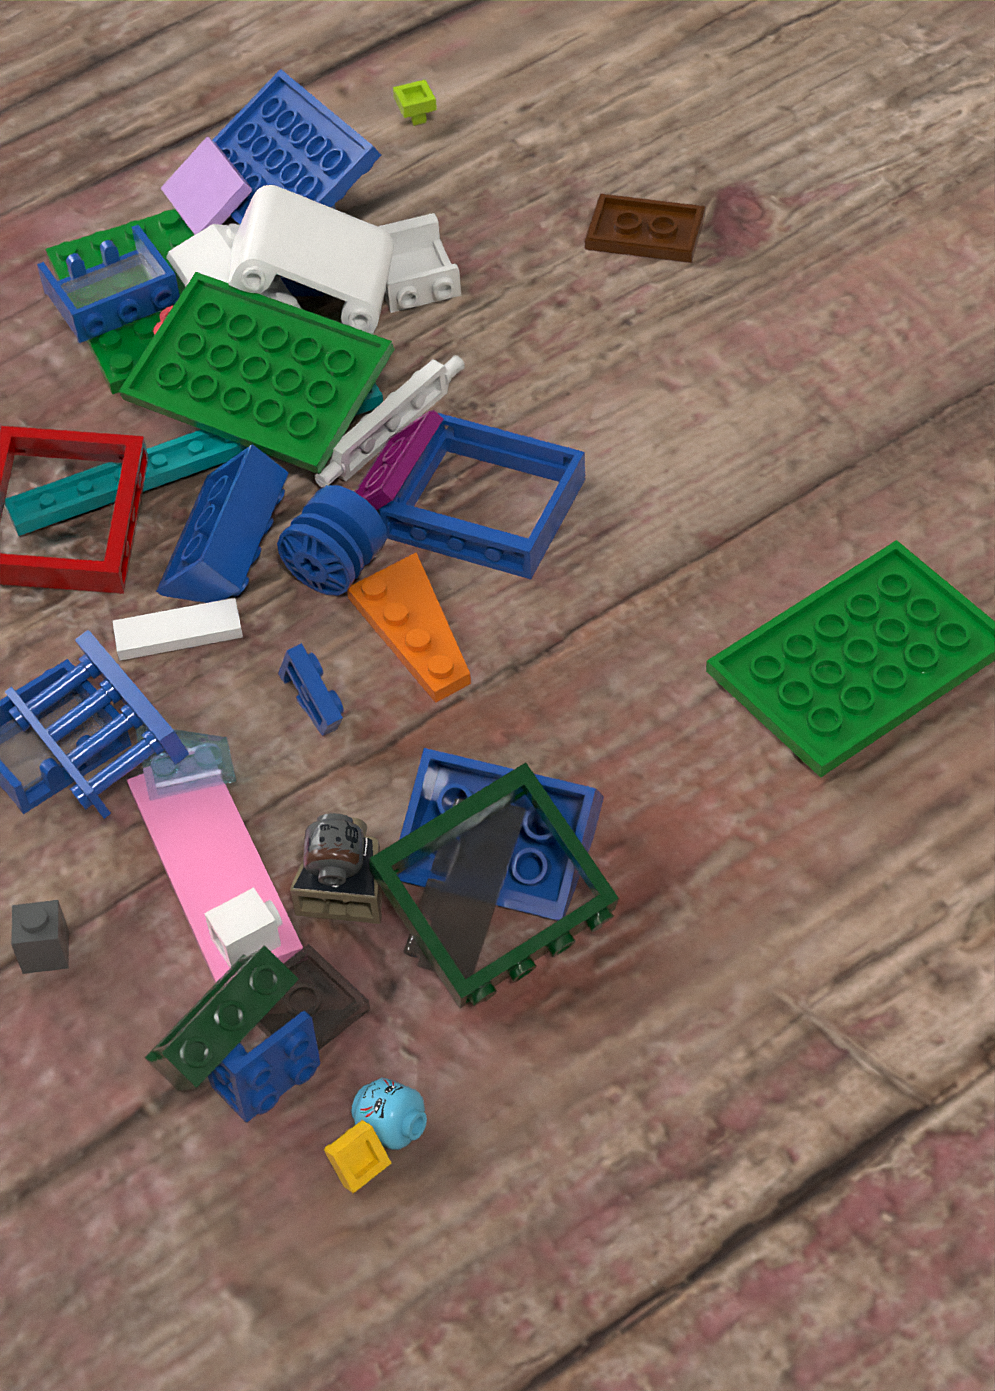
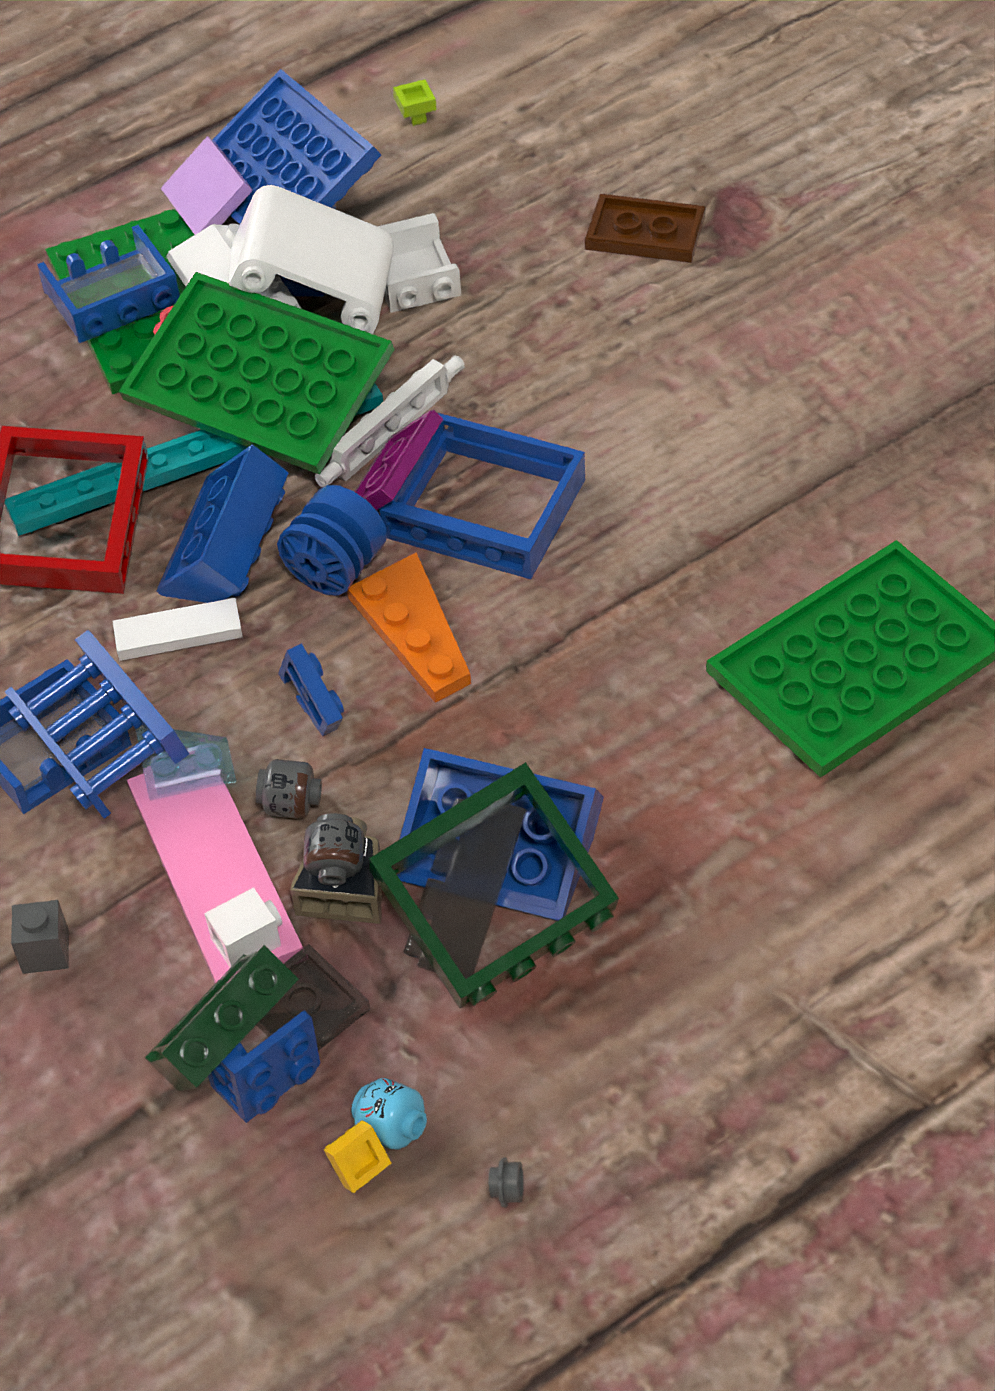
(288, 789): none -> dark grey head
(507, 1182): none -> dark grey plate

